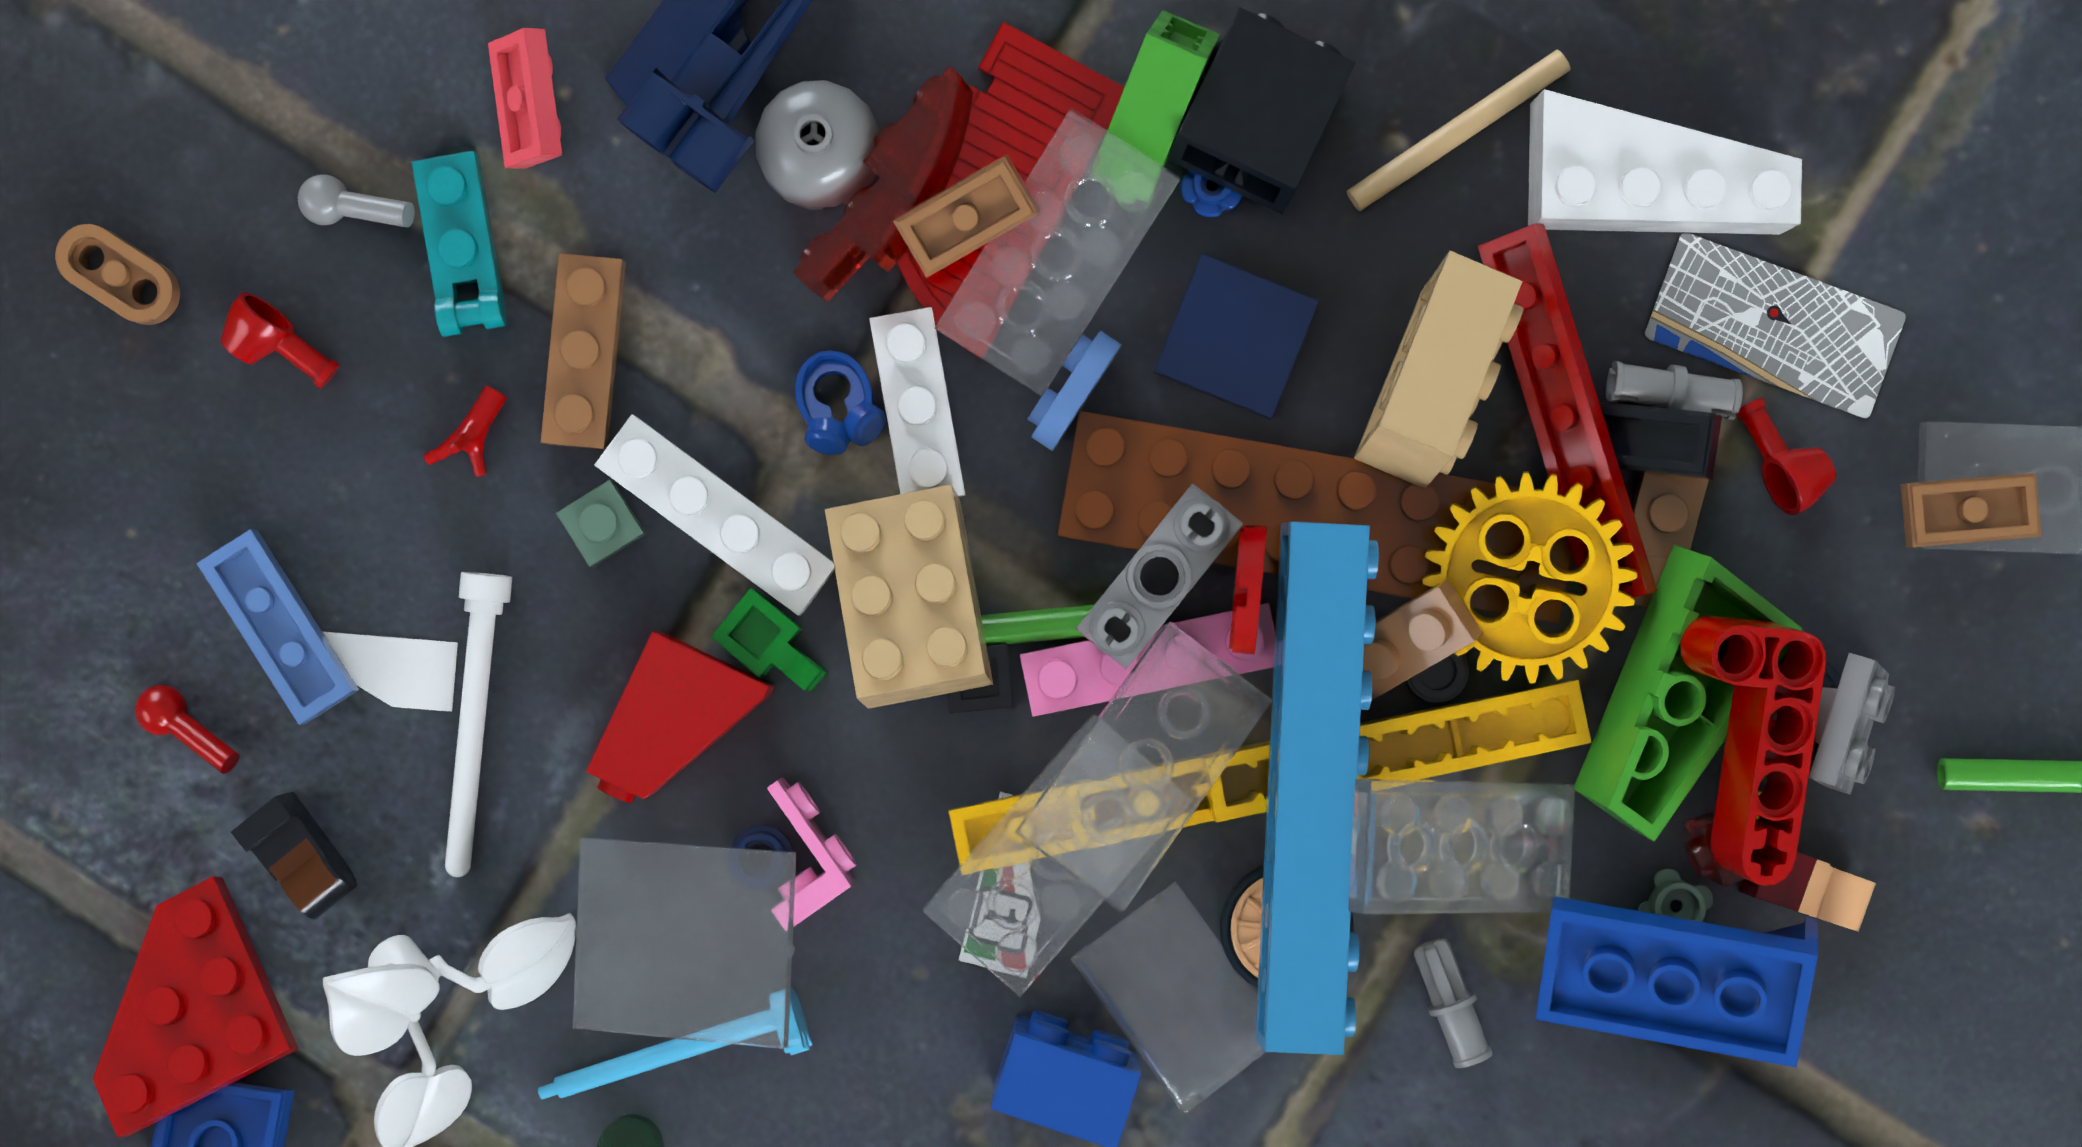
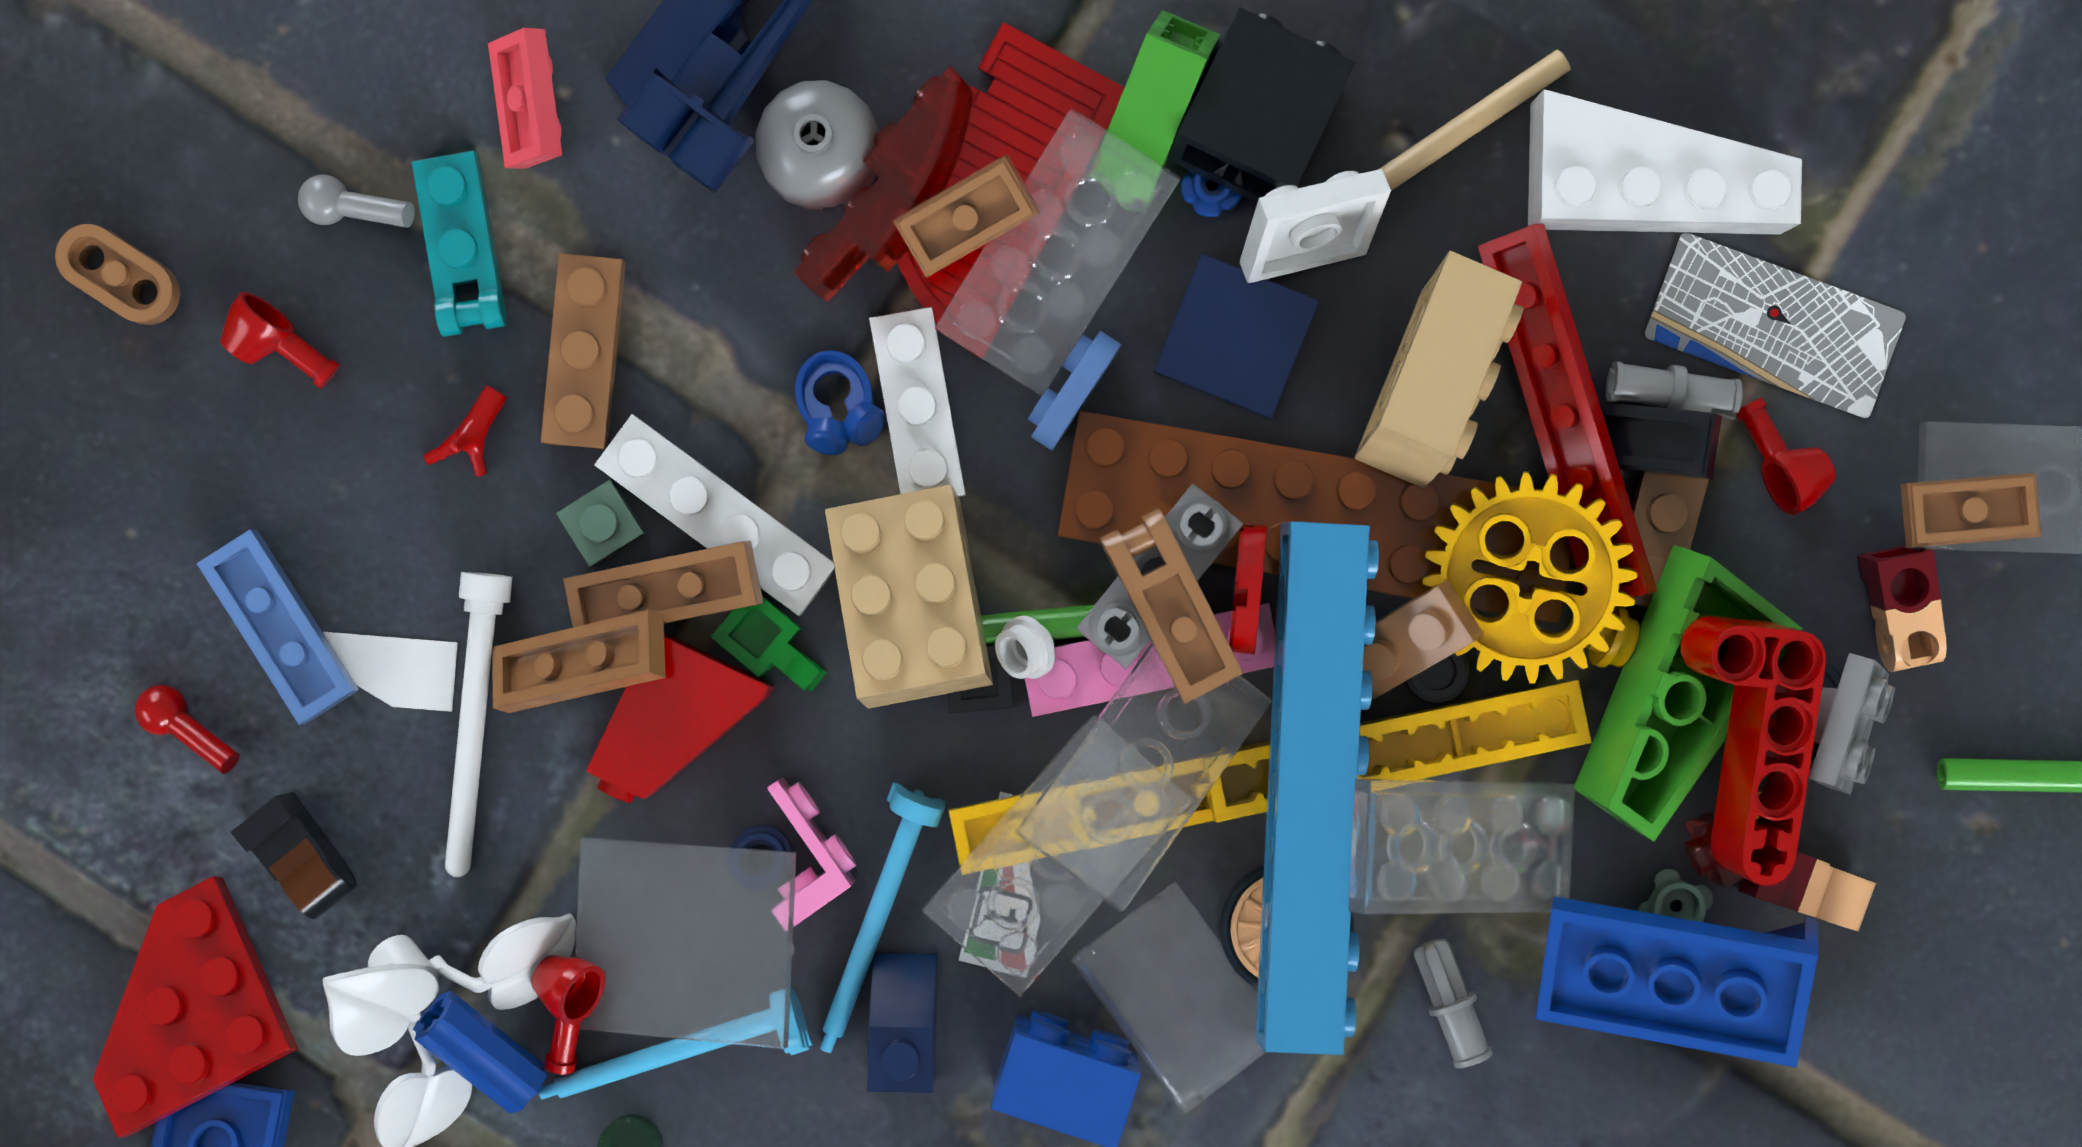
(480, 1052): none -> blue axle
(570, 992): none -> red bar
(578, 661): none -> medium nougat plate
(672, 586): none -> medium nougat plate
(902, 1022): none -> dark blue slope
(915, 812): none -> medium azure piece
(1025, 648): none -> white plate
(1172, 608): none -> medium nougat plate
(1314, 224): none -> white plate
(1620, 643): none -> yellow plate
(1905, 606): none -> leg

